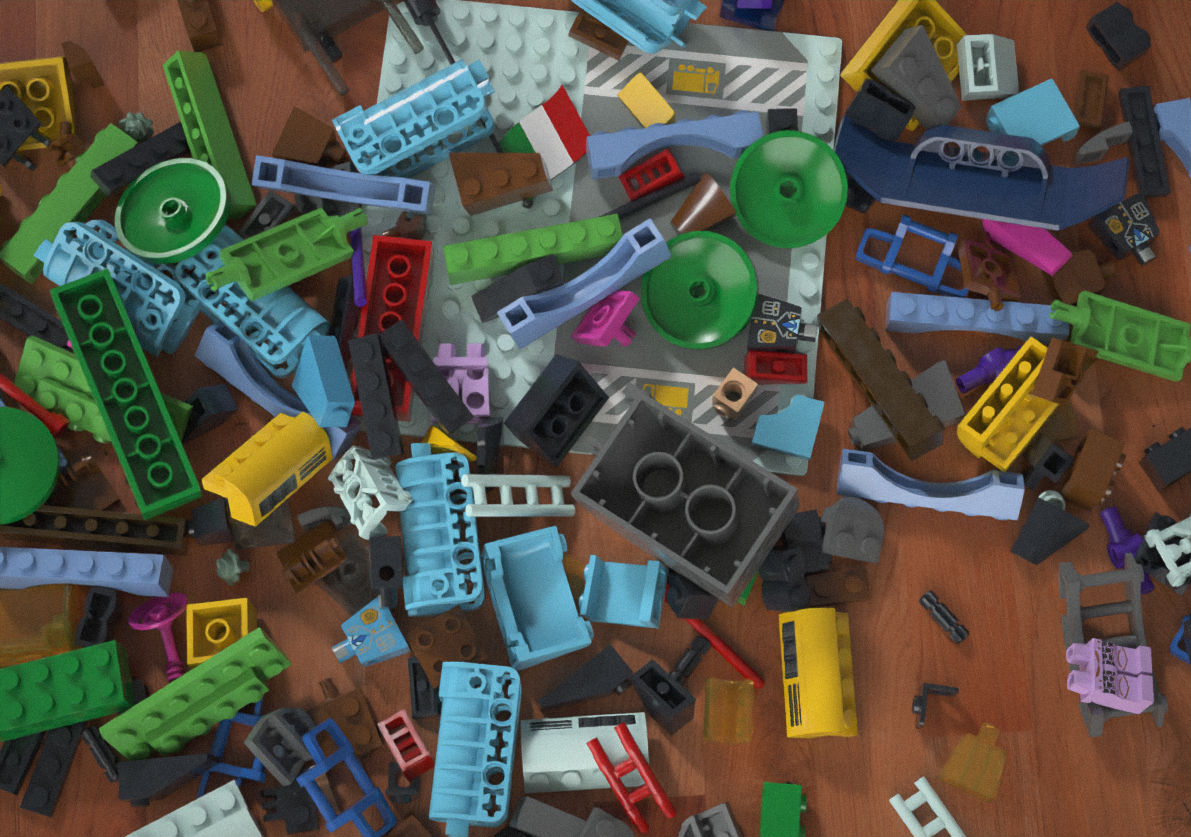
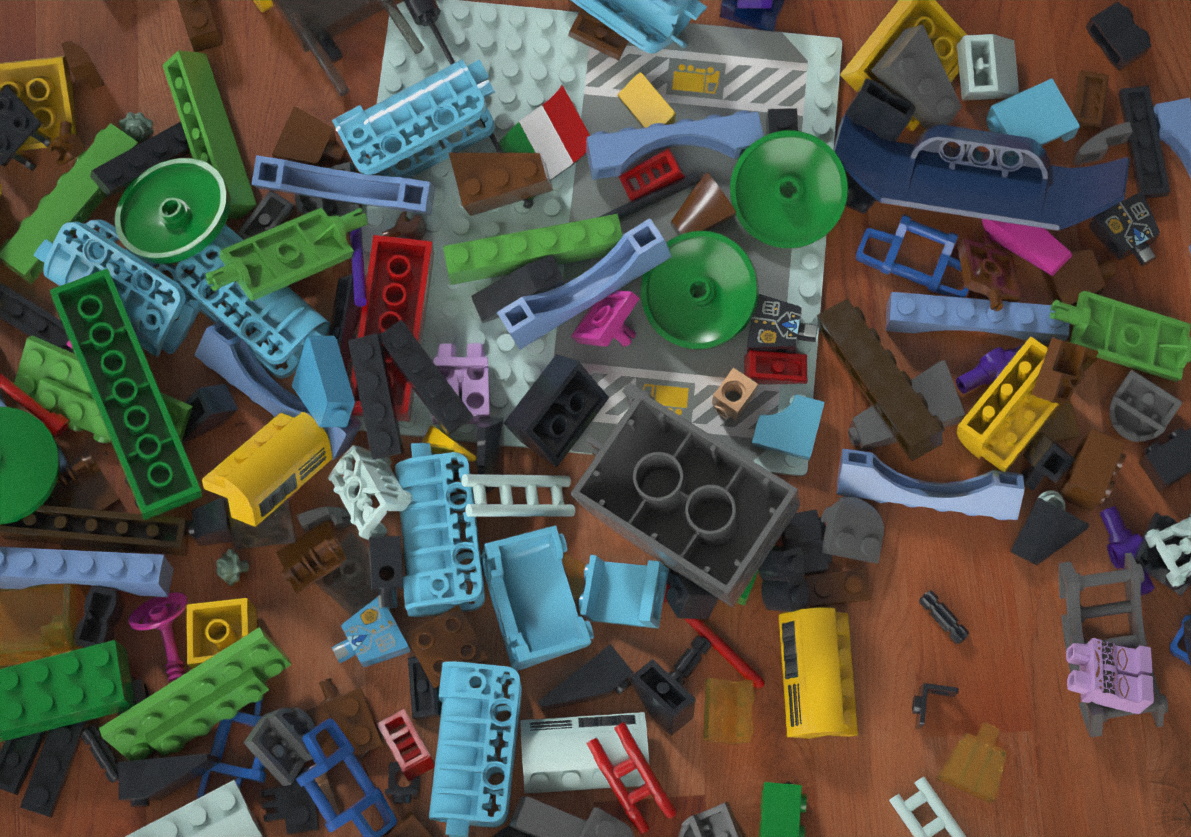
(1141, 408): none -> dark grey slope

